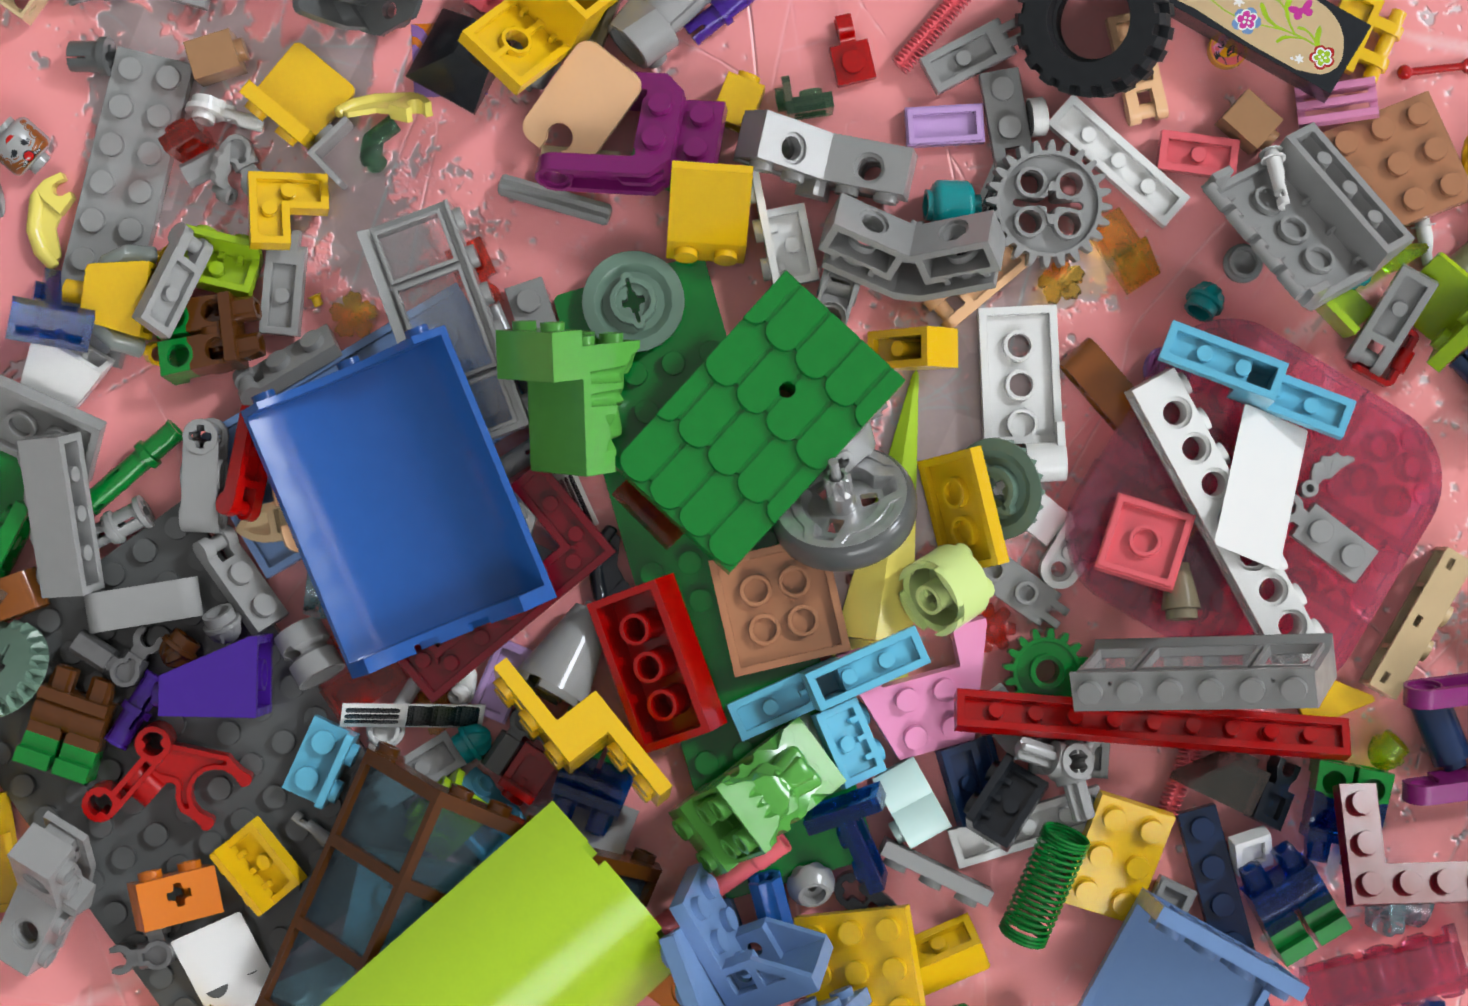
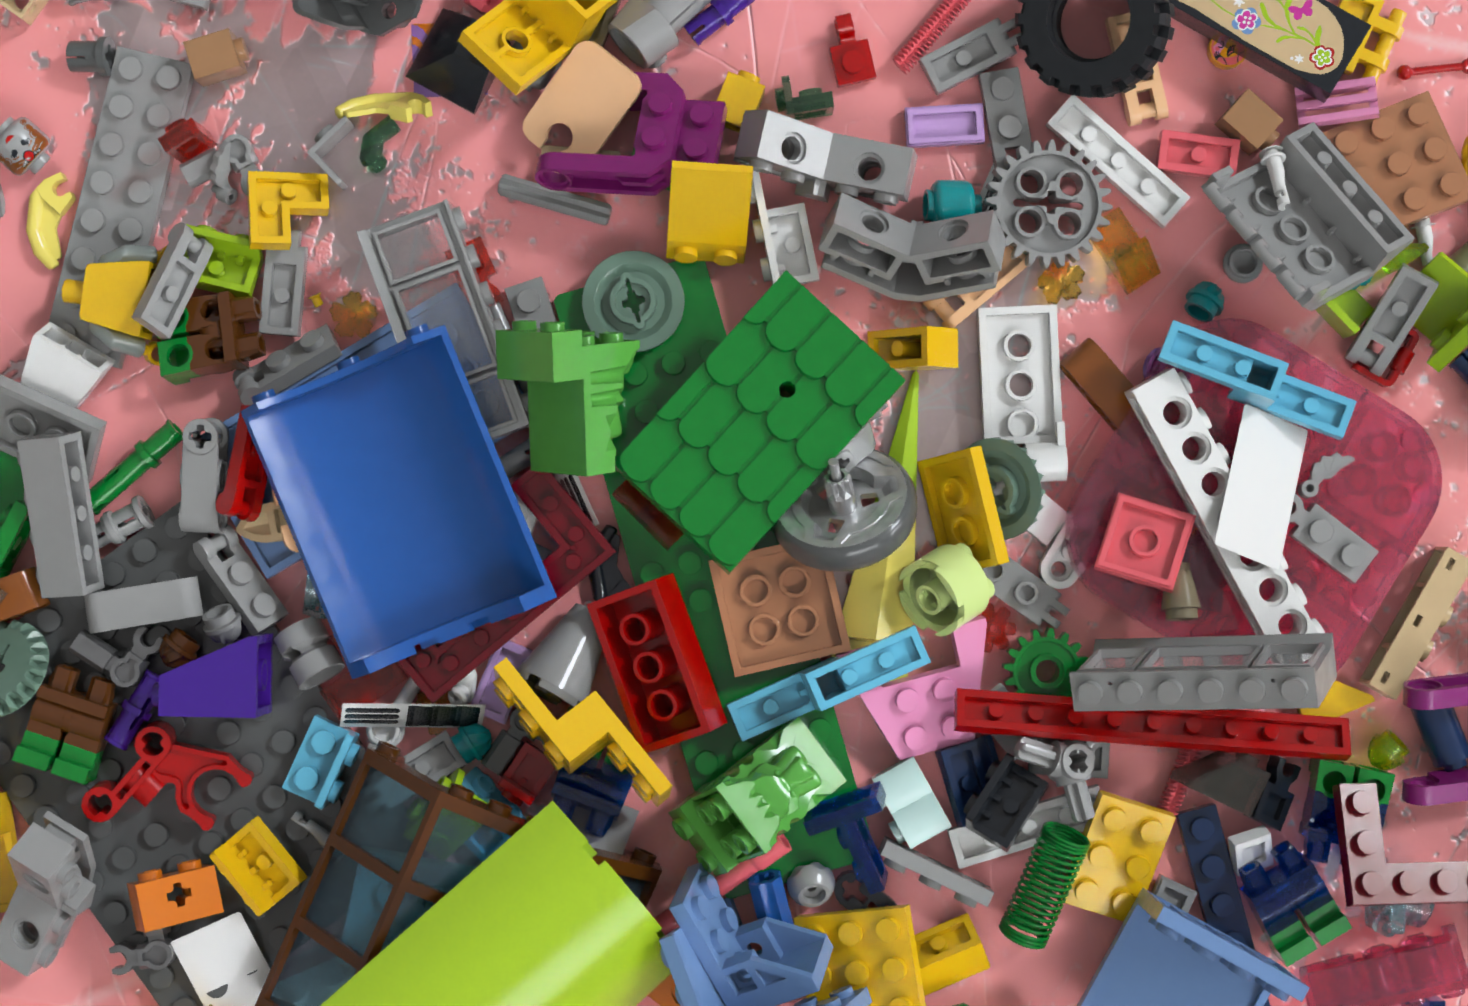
(46, 320): clear blue bracket -> none
(210, 110): white plate -> none
(298, 95): yellow bracket -> none
(837, 294): light grey piece -> none
(850, 741): medium azure bracket -> none
(1037, 116): white tile -> none

